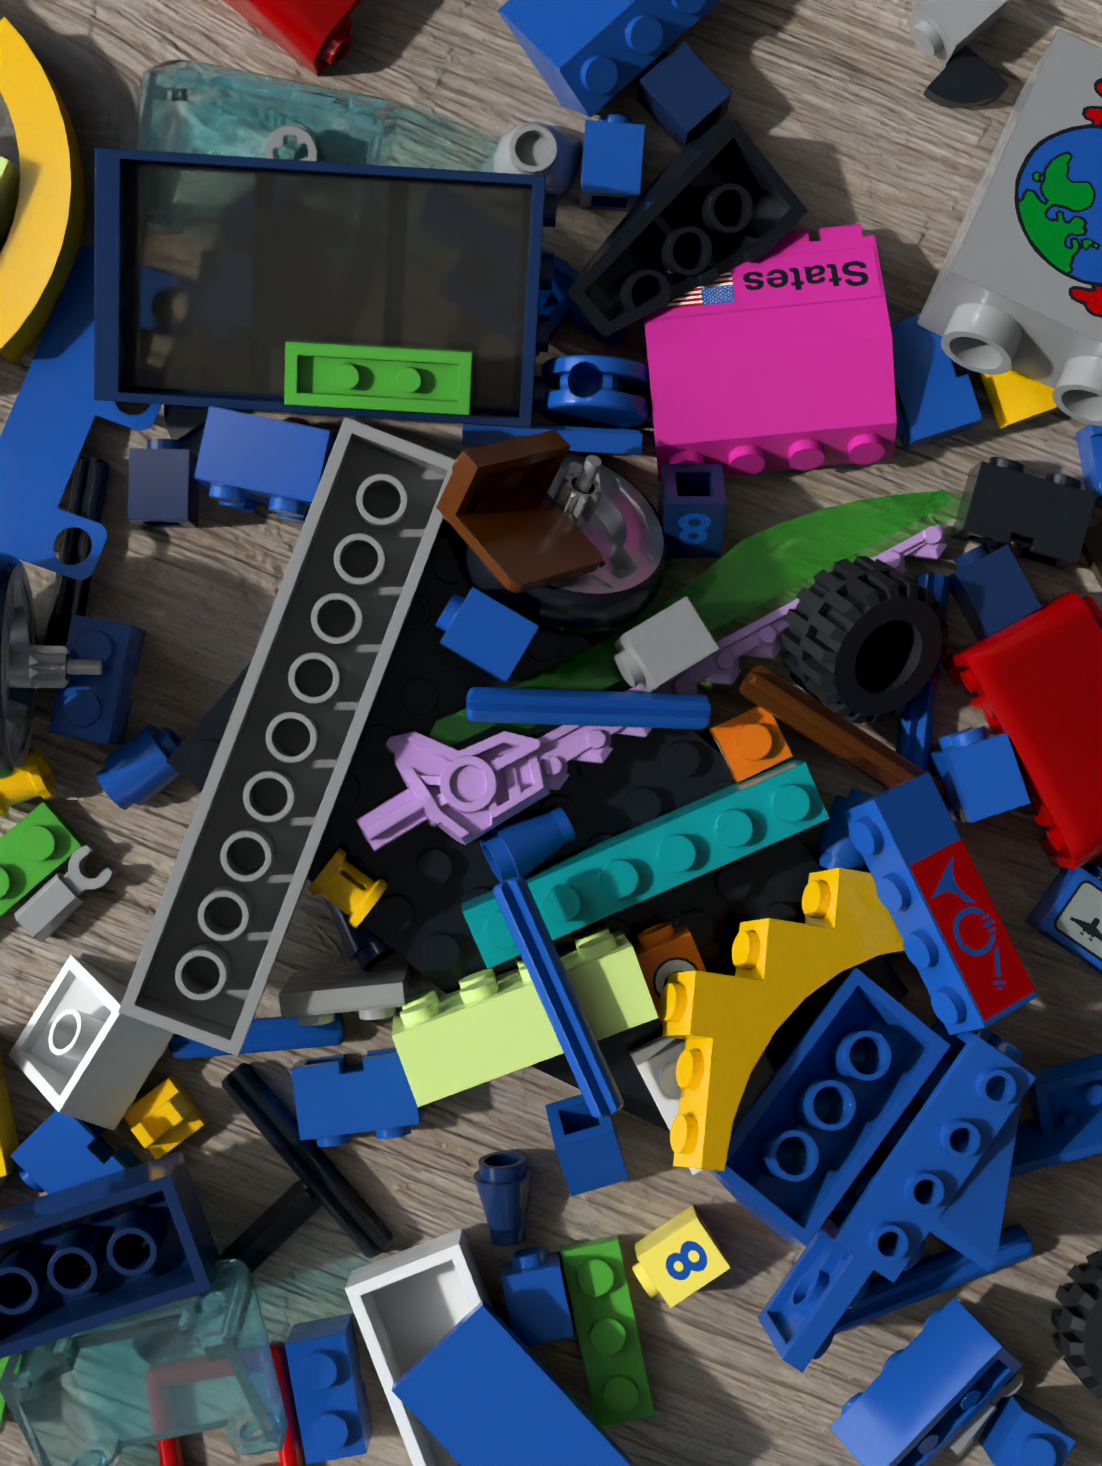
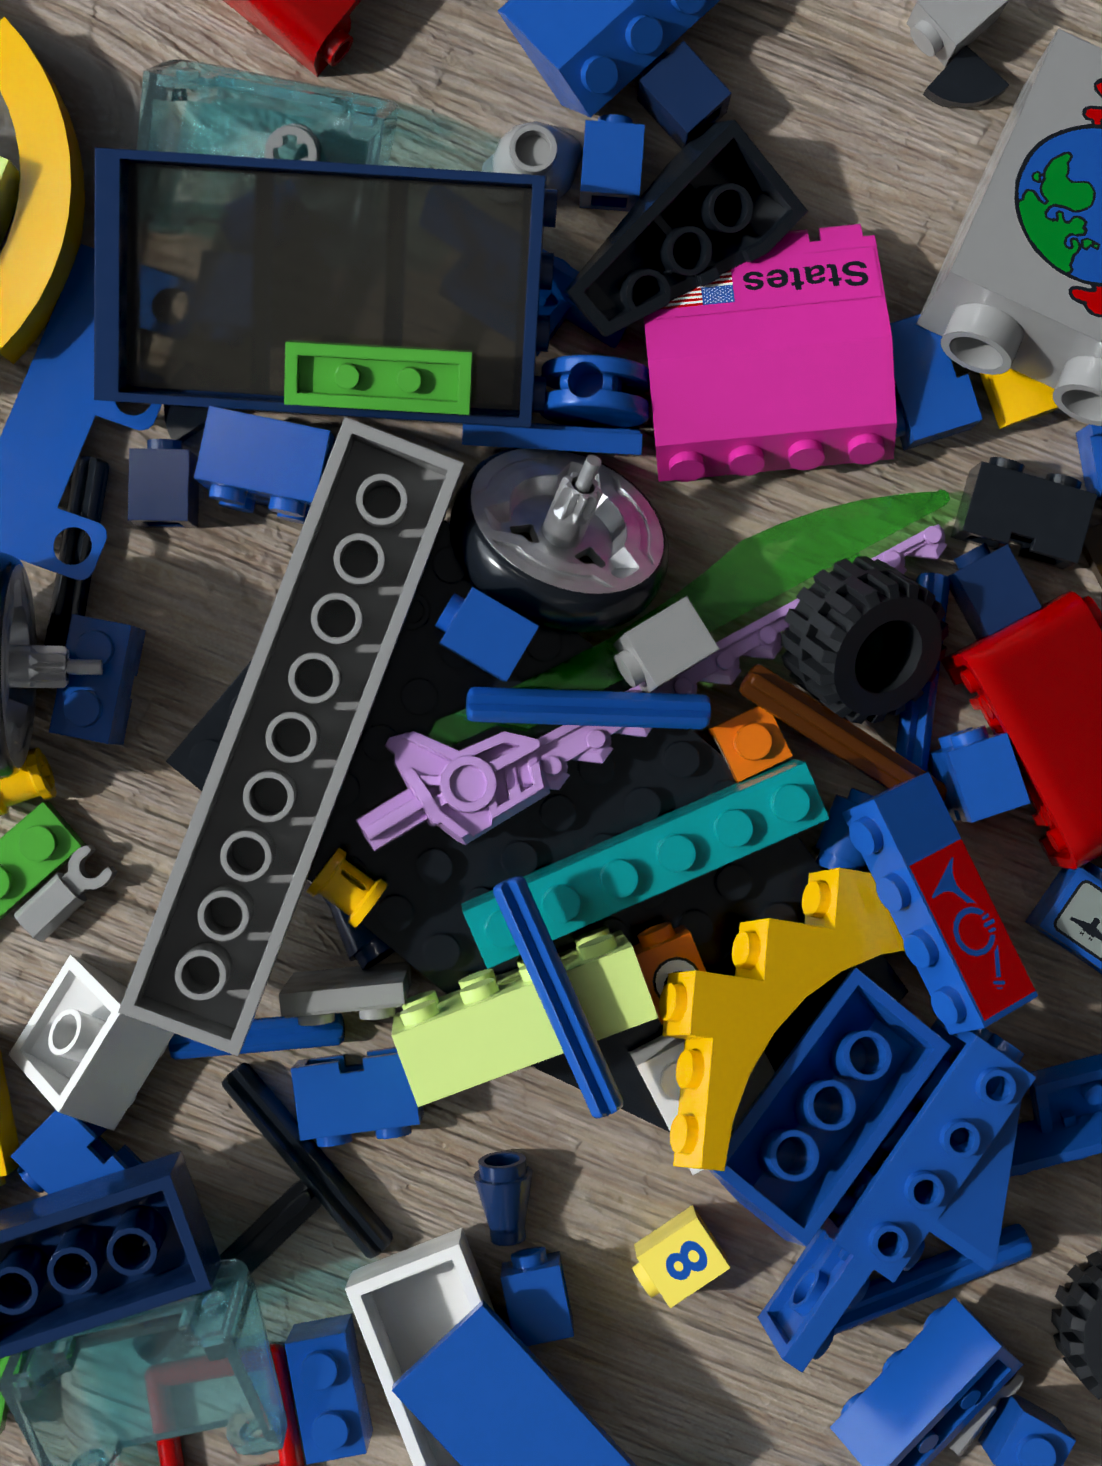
(140, 767): blue brick -> none
(164, 1117): yellow tile -> none
(510, 520): reddish brown bracket -> none
(526, 843): blue cone -> none
(585, 1146): blue brick -> none
(607, 1331): bright green plate -> none
(693, 509): dark blue brick -> none

